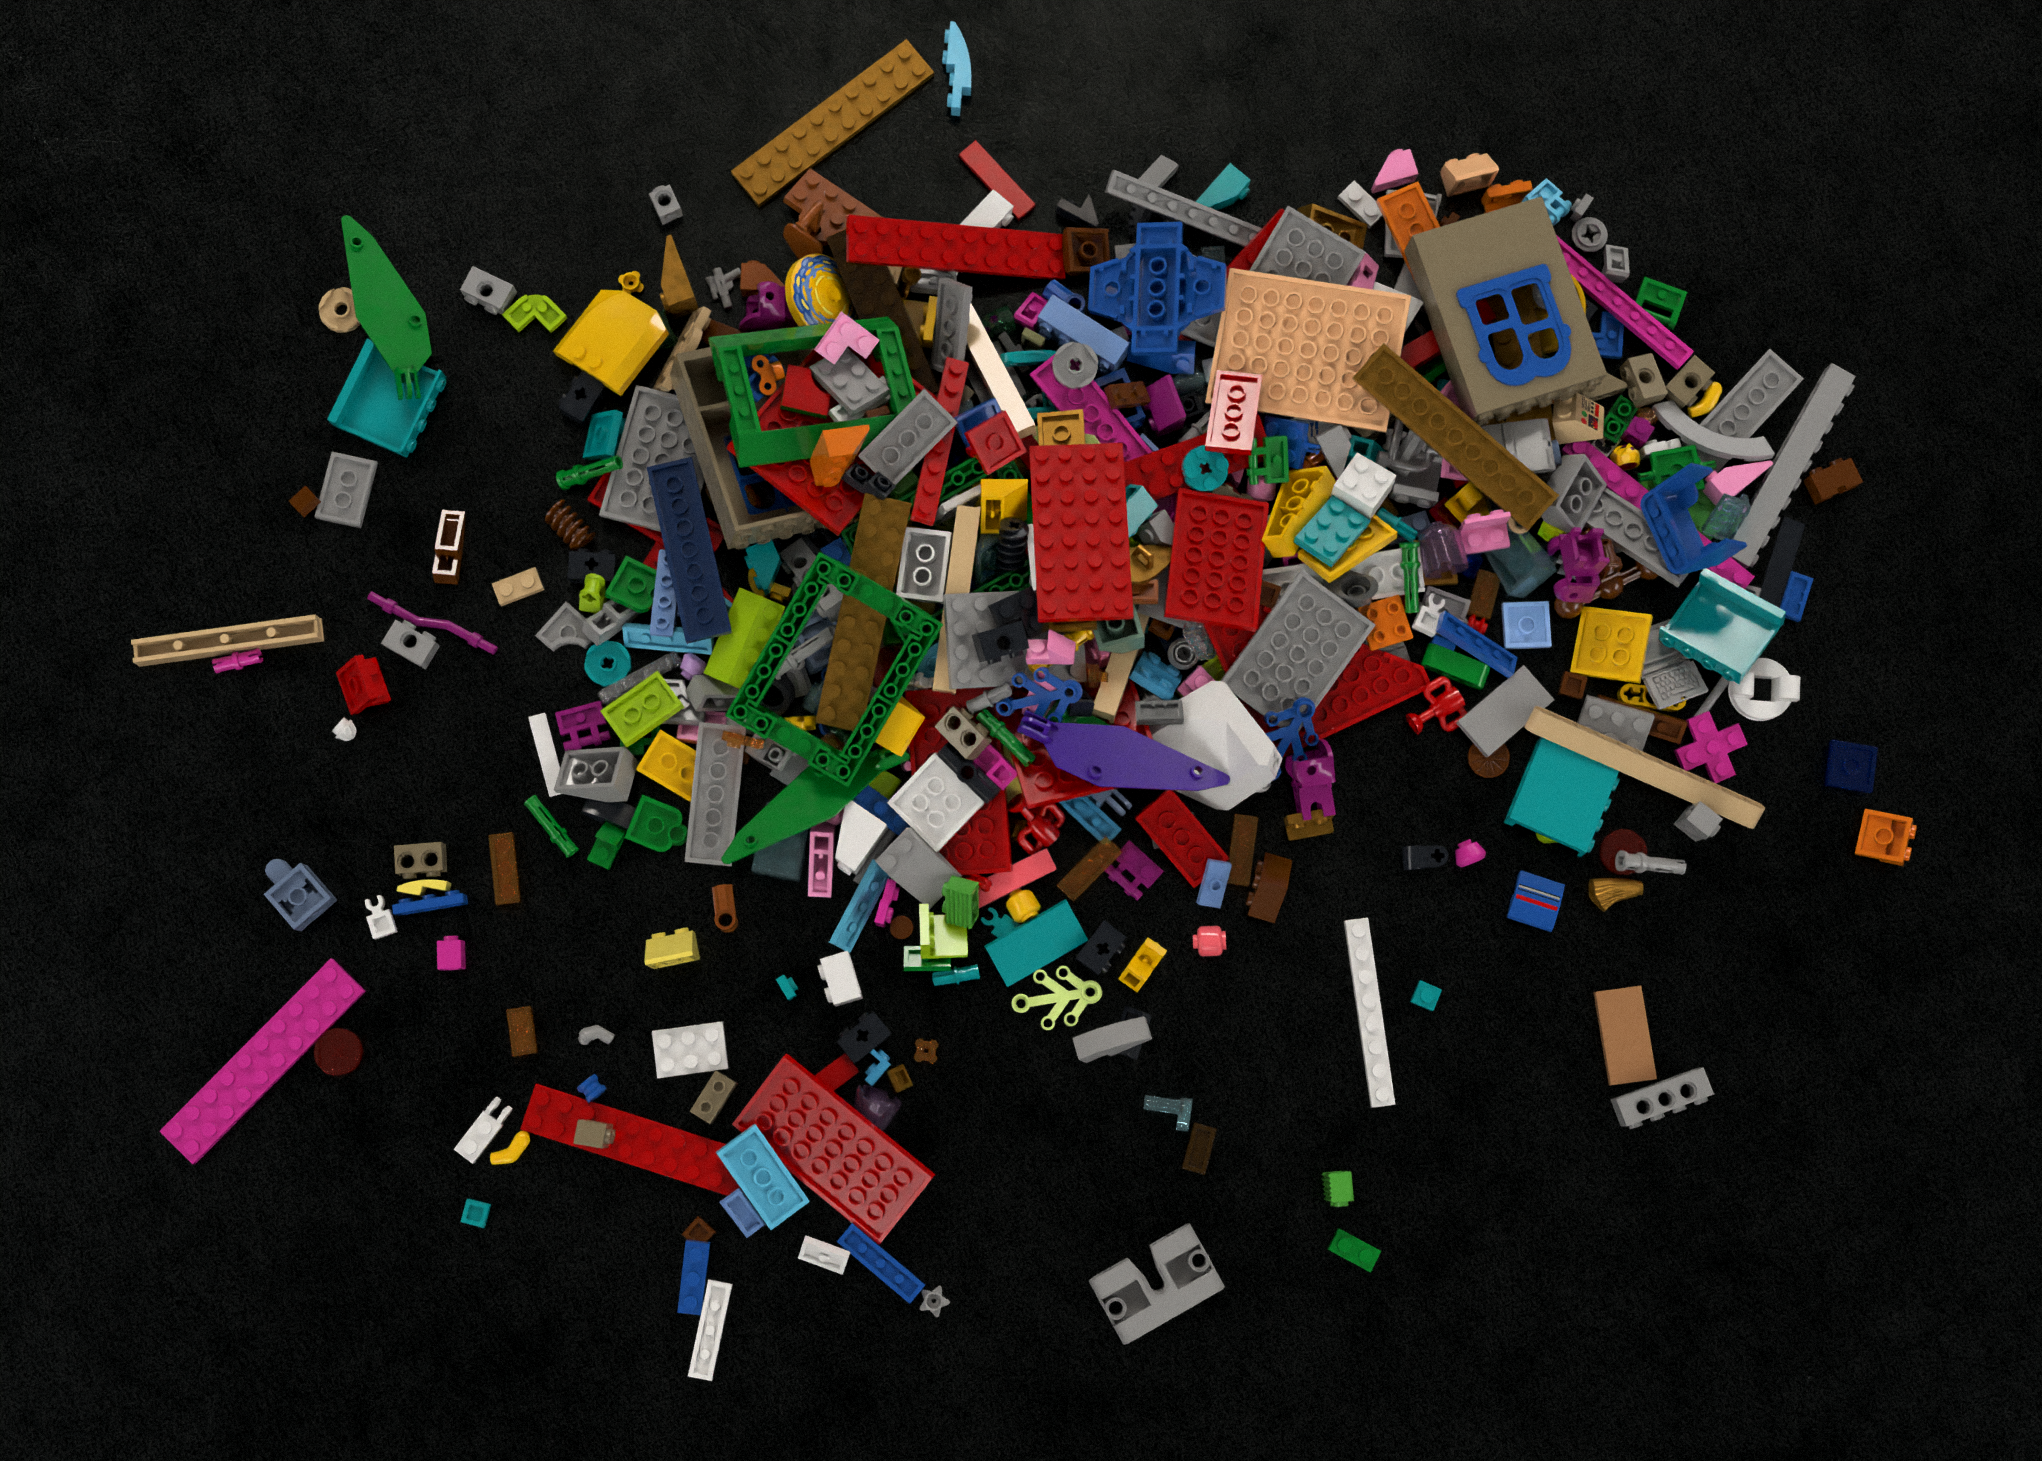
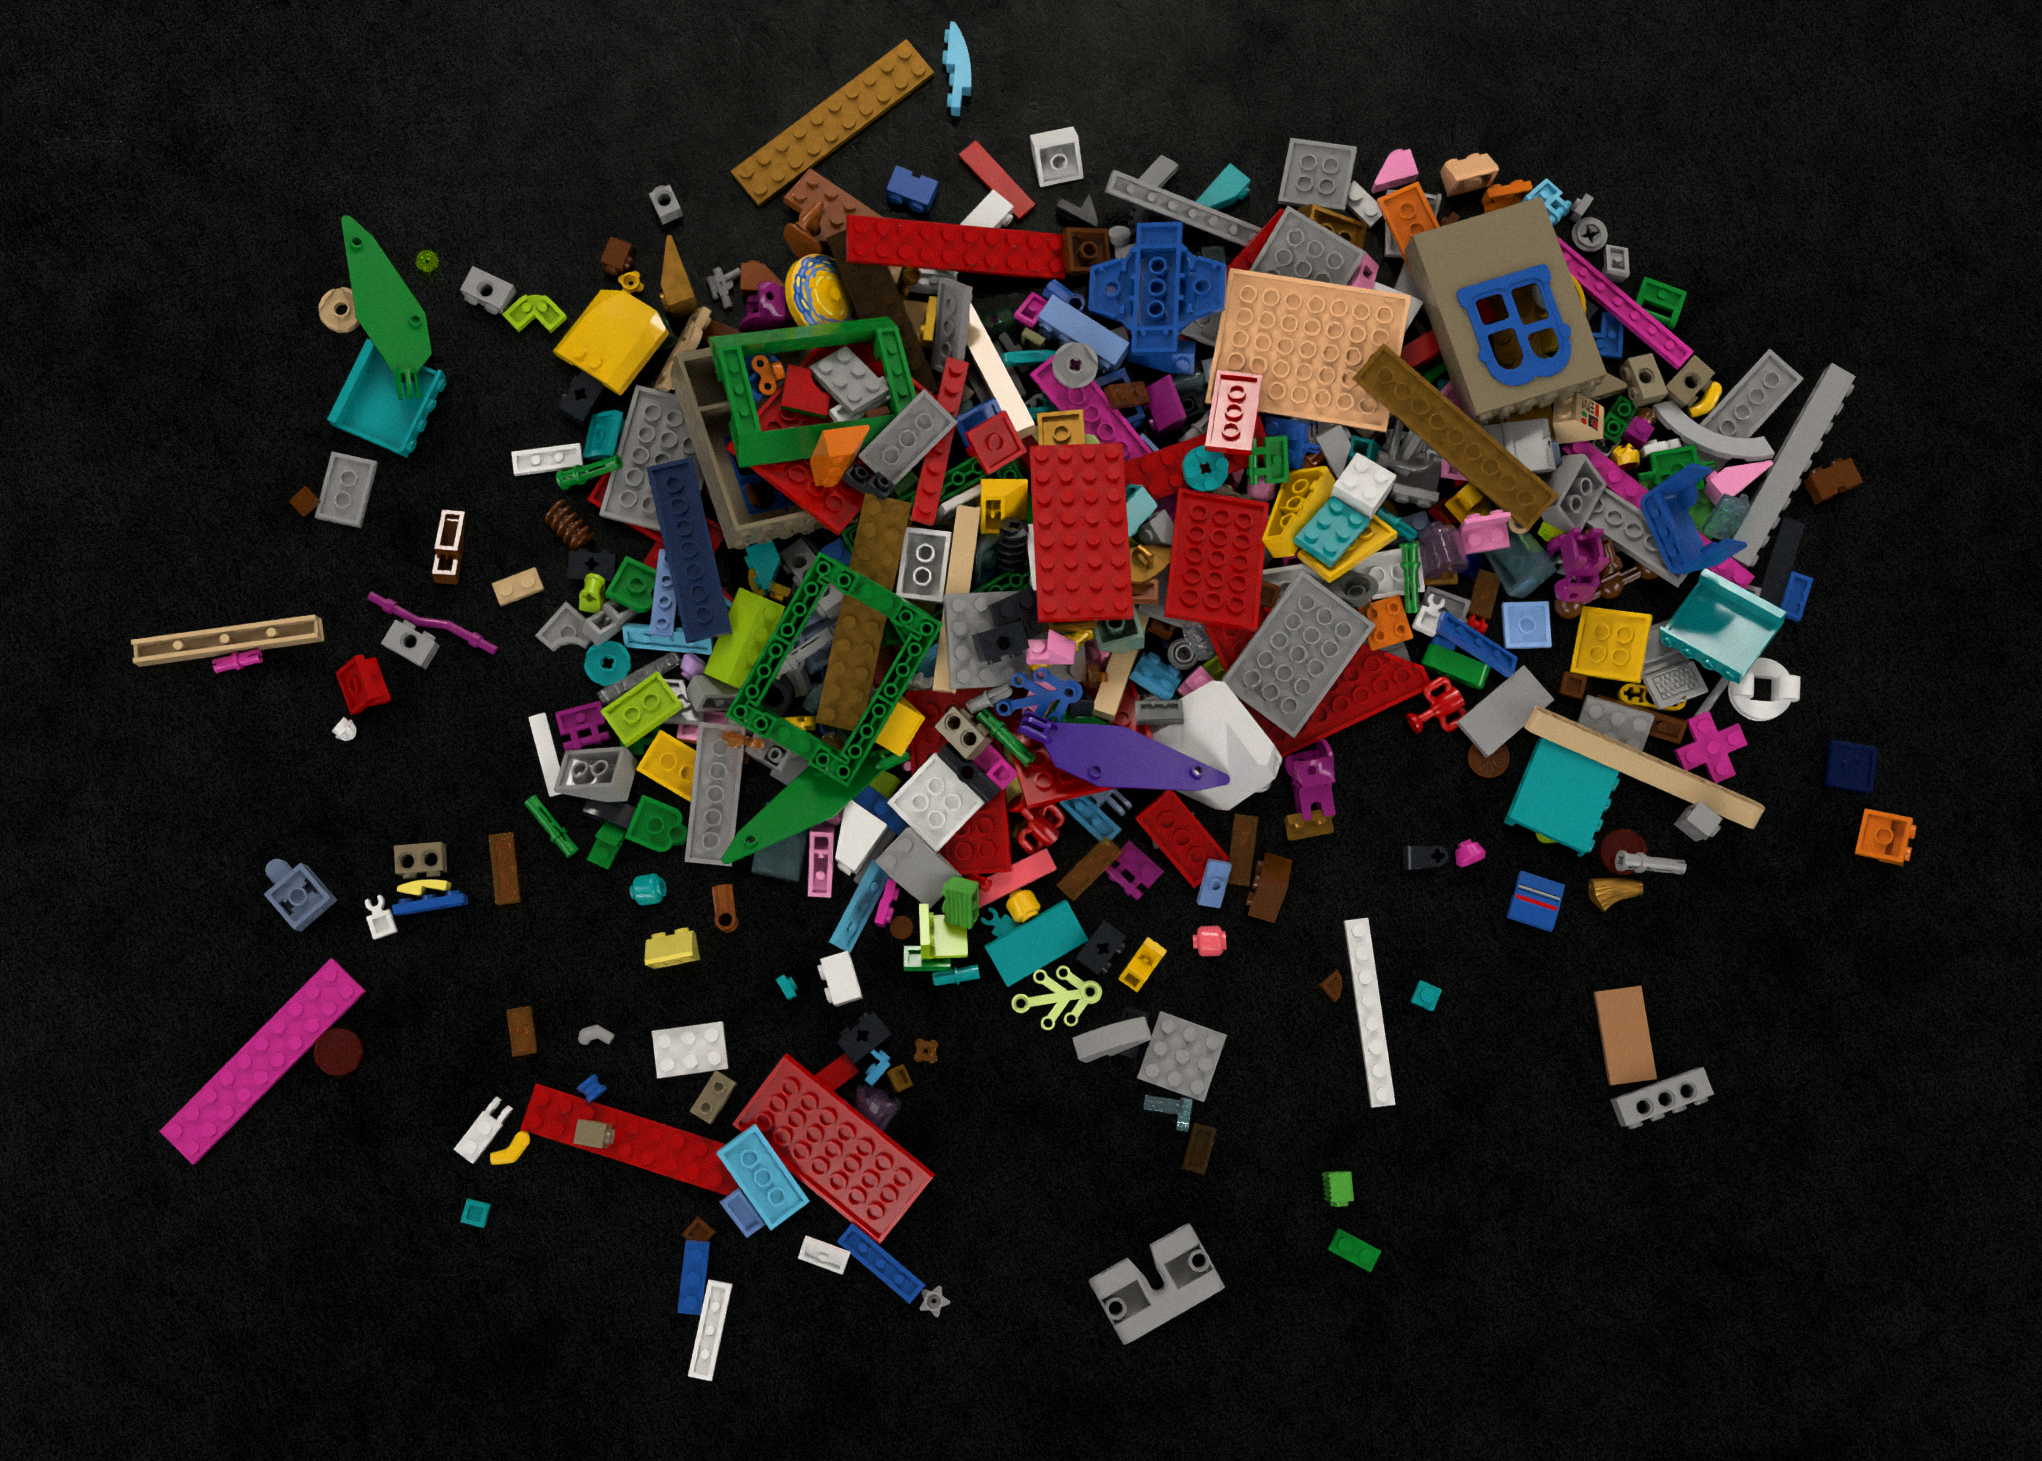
(427, 255): none -> clear neon green plate
(451, 954): dark pink brick -> none
(547, 459): none -> white plate
(617, 257): none -> reddish brown brick
(648, 889): none -> teal head
(845, 333): bright pink plate -> none
(911, 190): none -> blue brick
(1057, 156): none -> white slope
(1119, 235): none -> light grey tile
(1181, 1056): none -> light grey plate
(1289, 733): blue plant -> none
(1317, 174): none -> light grey plate
(1332, 985): none -> reddish brown tile

